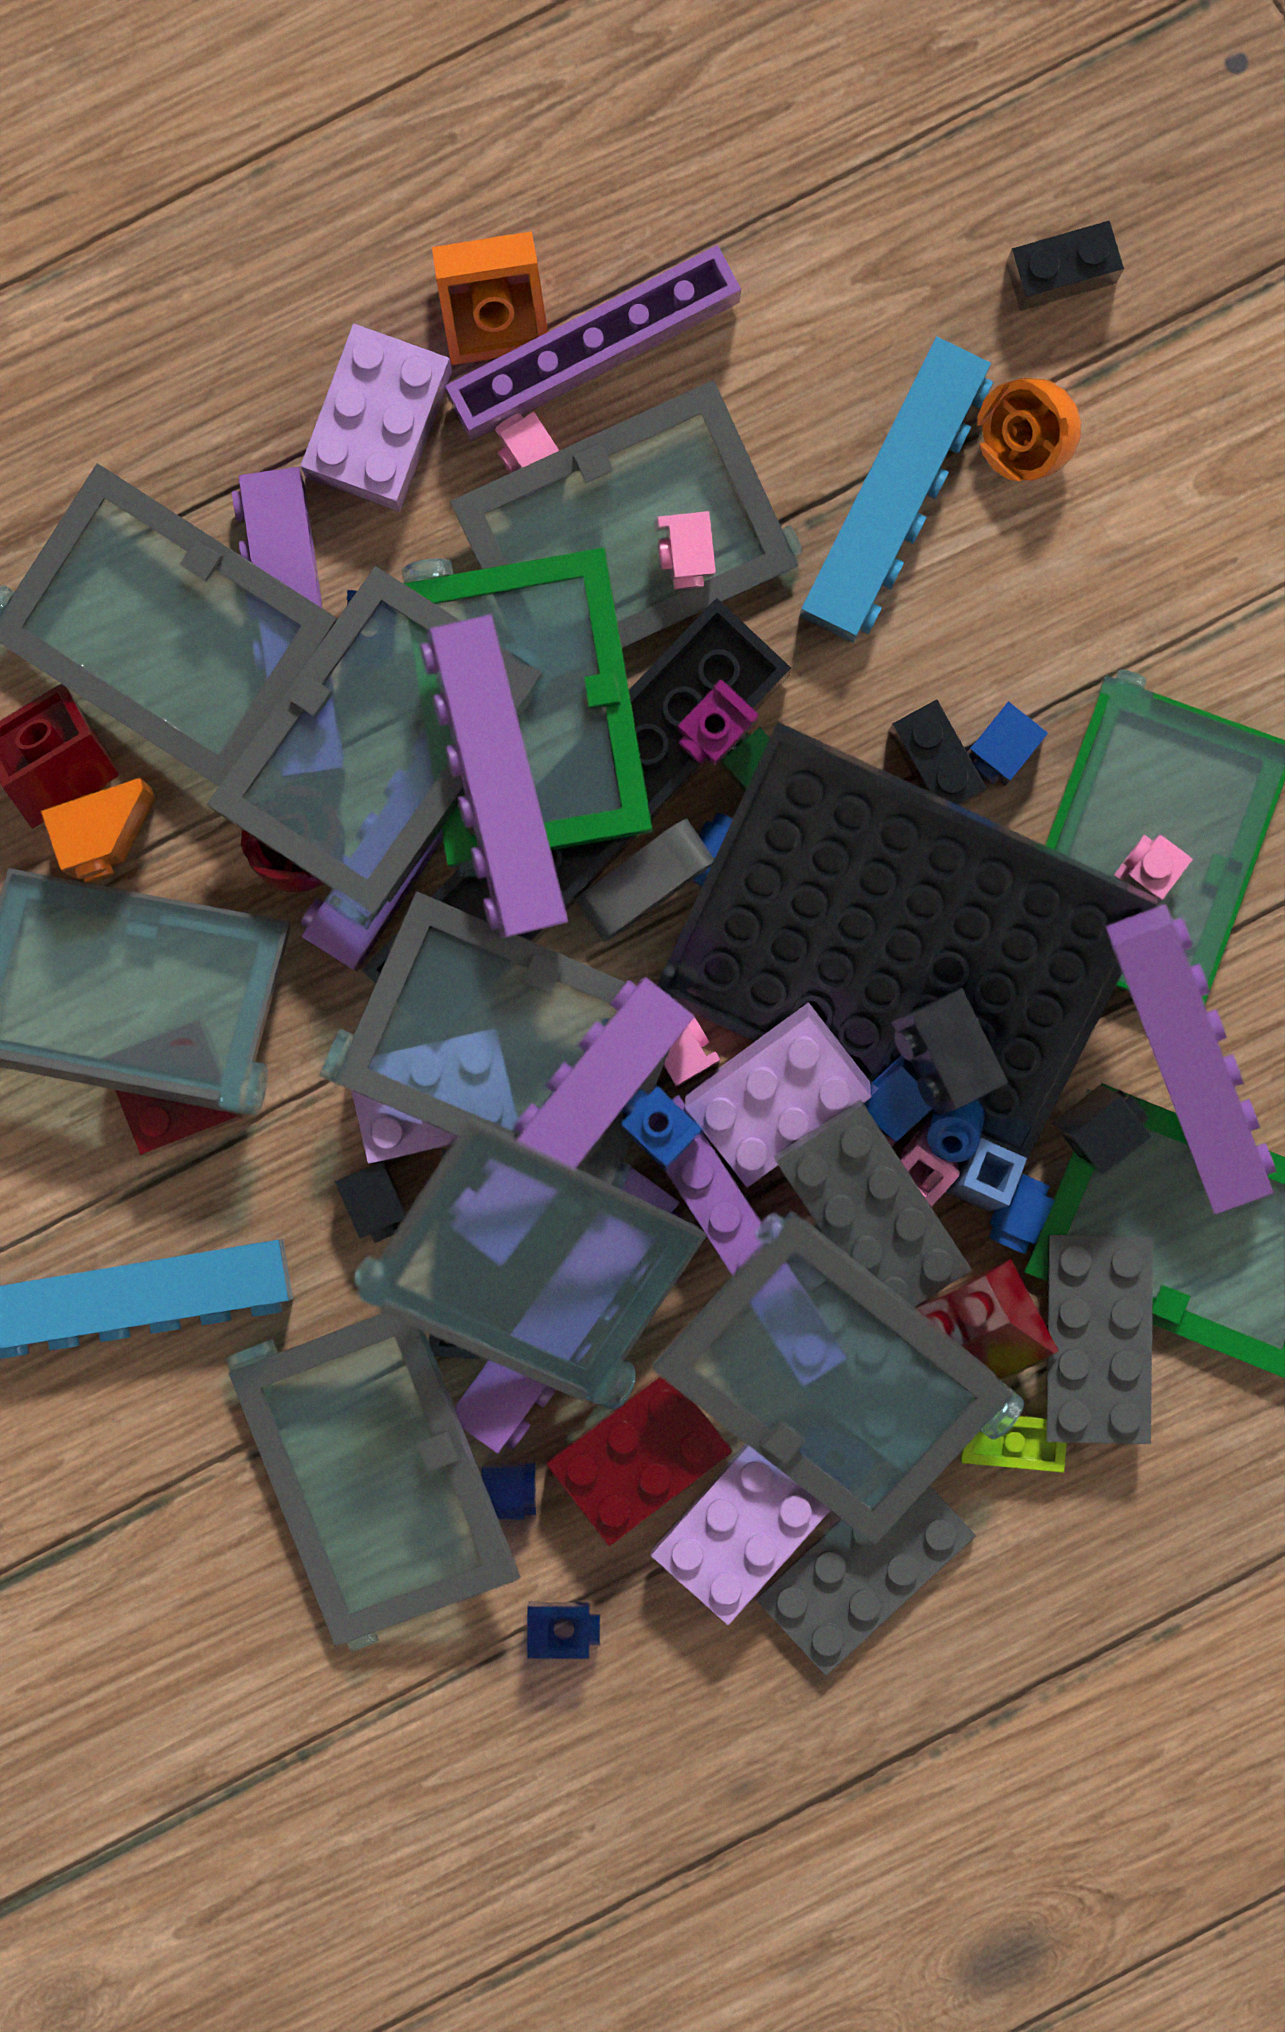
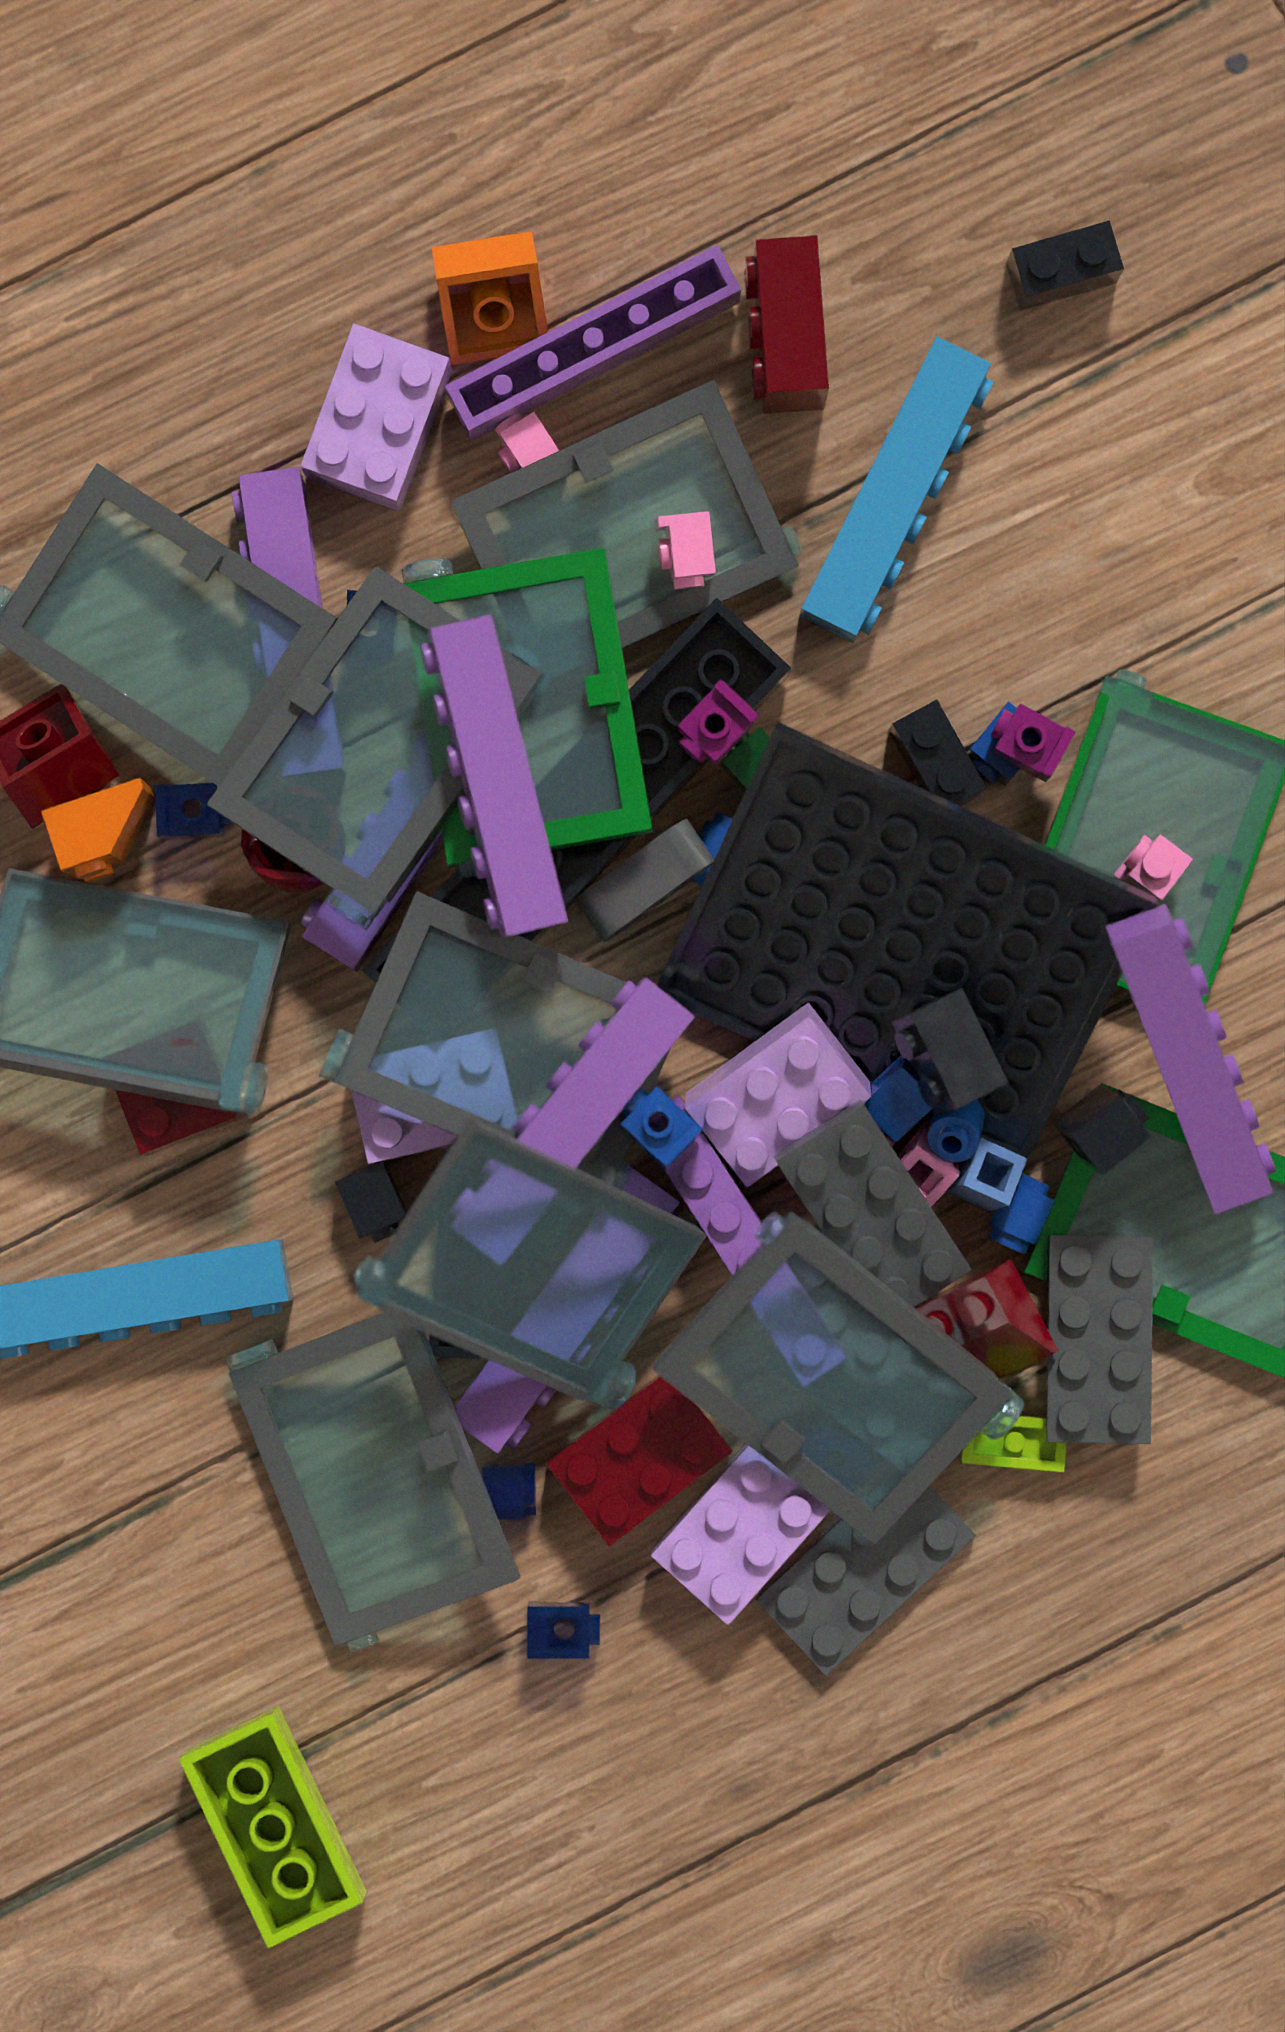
(170, 815): none -> clear blue brick
(273, 1826): none -> lime brick
(686, 1055): bright pink brick -> none
(787, 324): none -> dark red brick
(1029, 428): orange cylinder -> none
(1037, 760): none -> magenta brick

